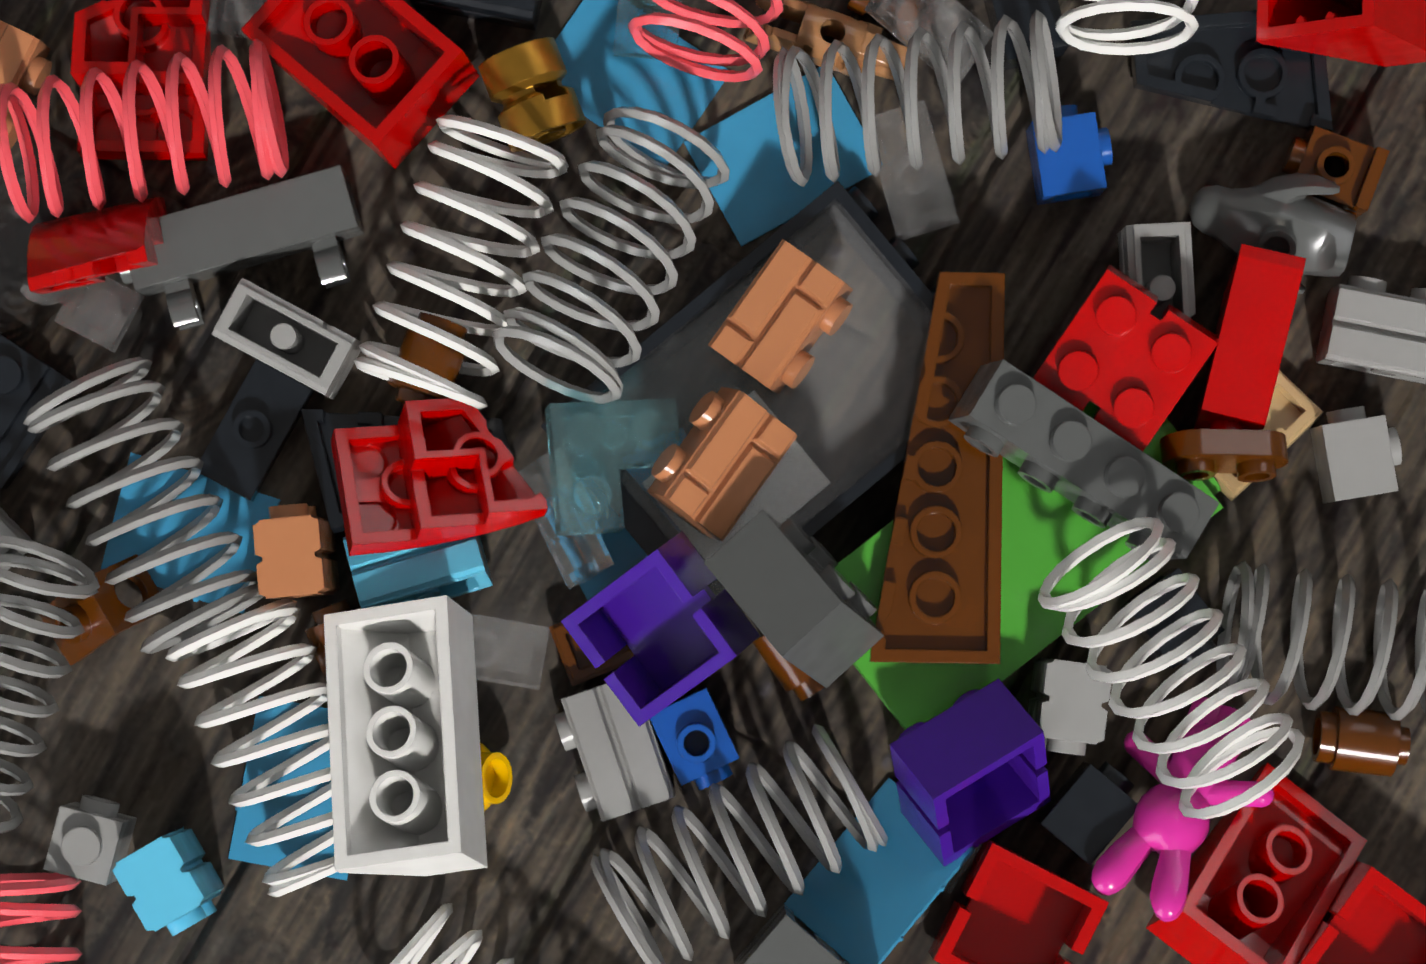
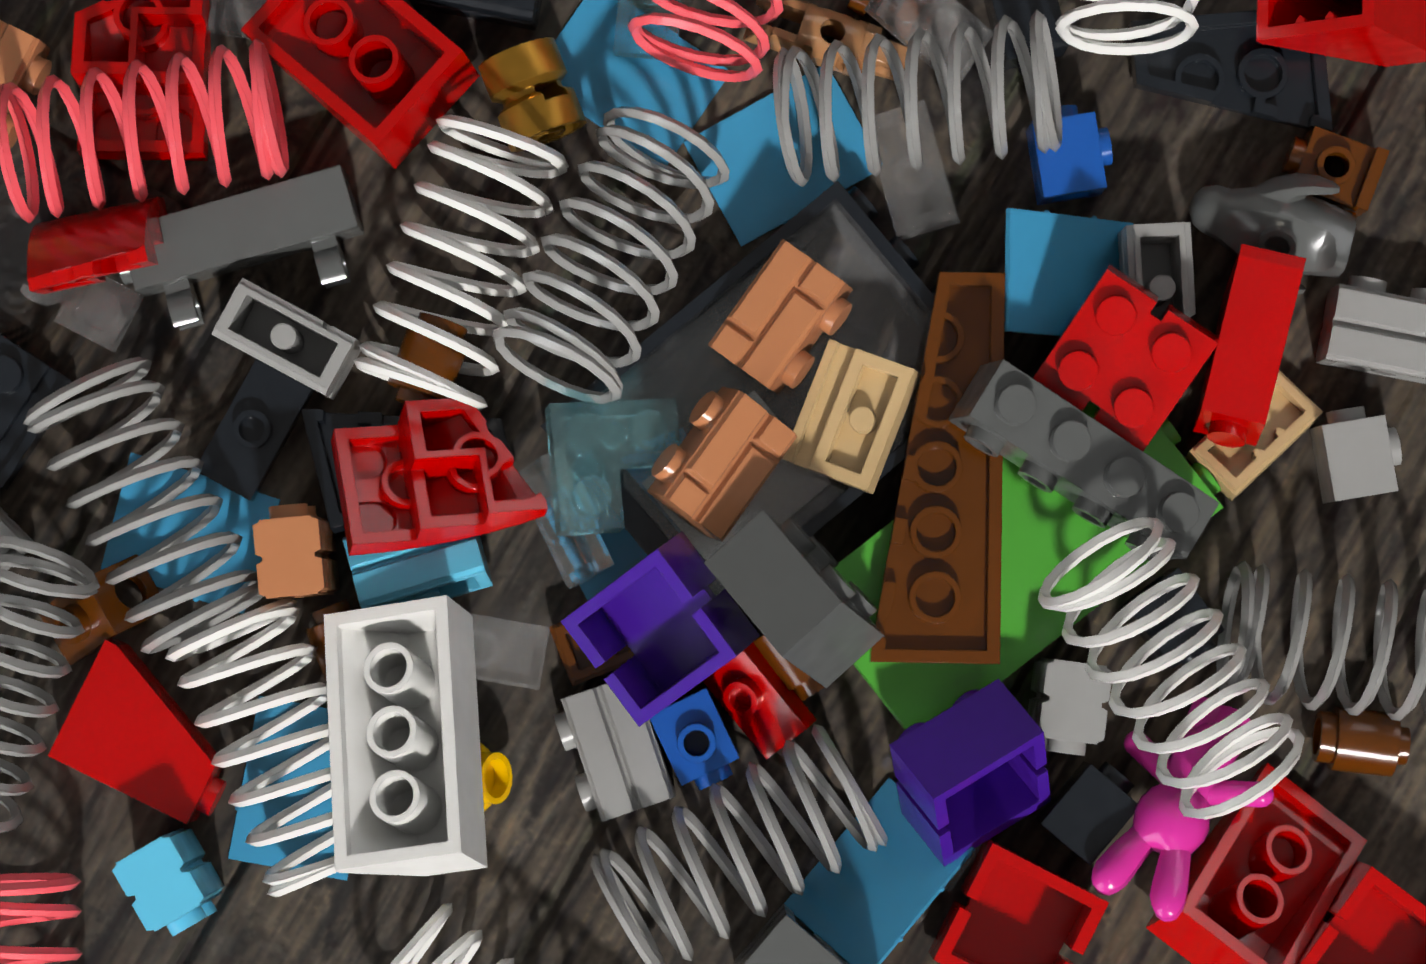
(89, 840): light grey brick -> none
(138, 738): none -> red slope
(759, 701): none -> red plate
(851, 416): none -> tan plate
(1053, 267): none -> dark azure window
(1204, 452): reddish brown plate -> none

